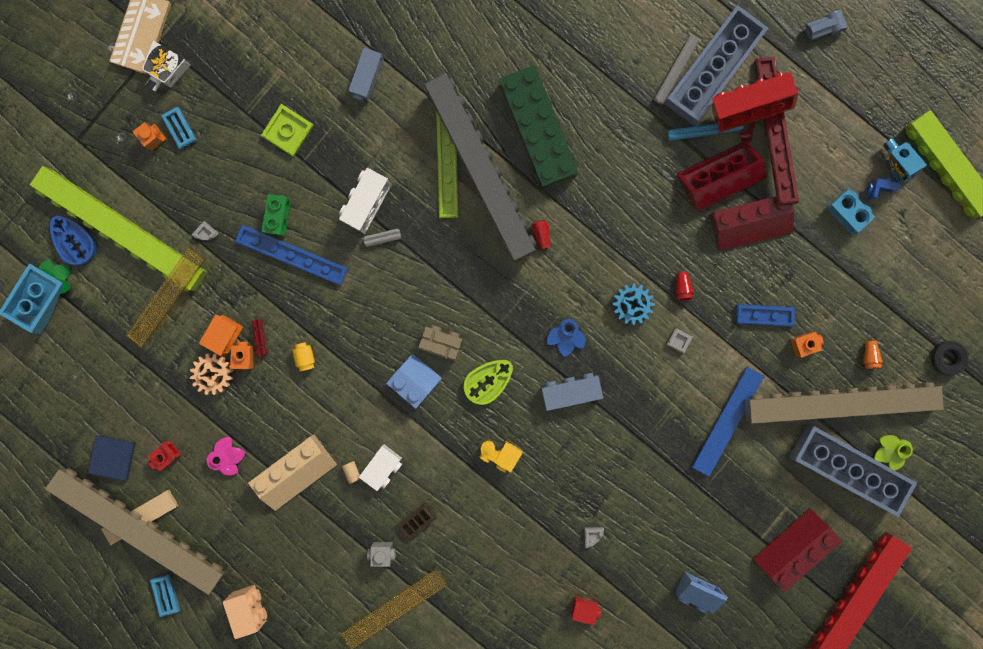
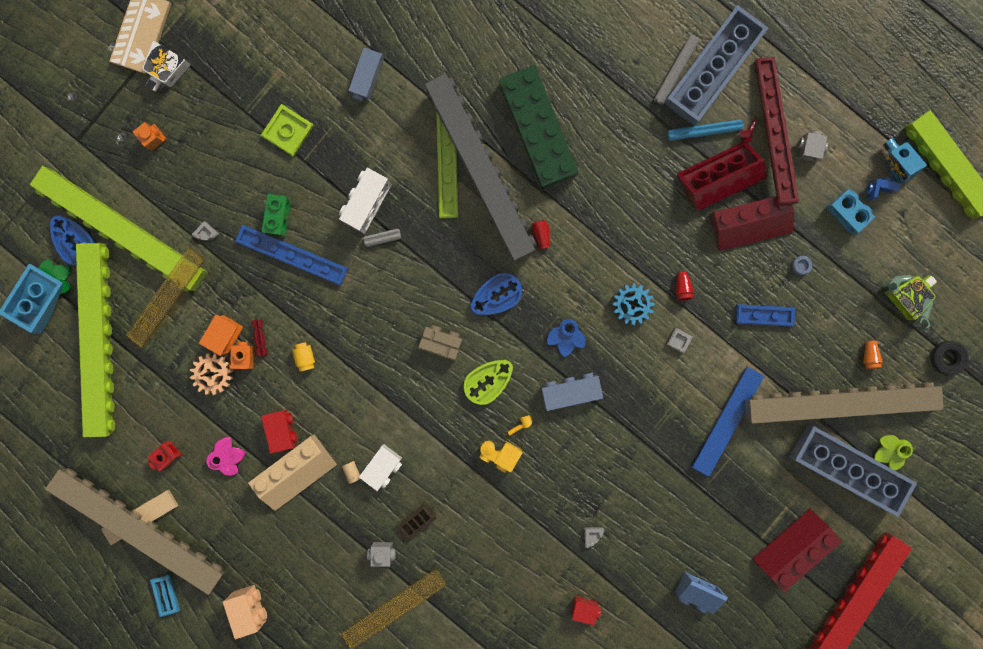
(95, 339): none -> lime brick
(111, 457): dark blue tile -> none
(187, 142): dark azure tile -> none
(279, 431): none -> red brick
(414, 380): medium blue slope -> none
(504, 303): none -> blue piece
(525, 423): none -> yellow hand
(754, 101): red brick -> none
(800, 344): orange brick -> none
(802, 265): none -> sand blue tile
(812, 146): none -> light grey brick
(831, 24): sand blue piece -> none
(912, 297): none -> torso

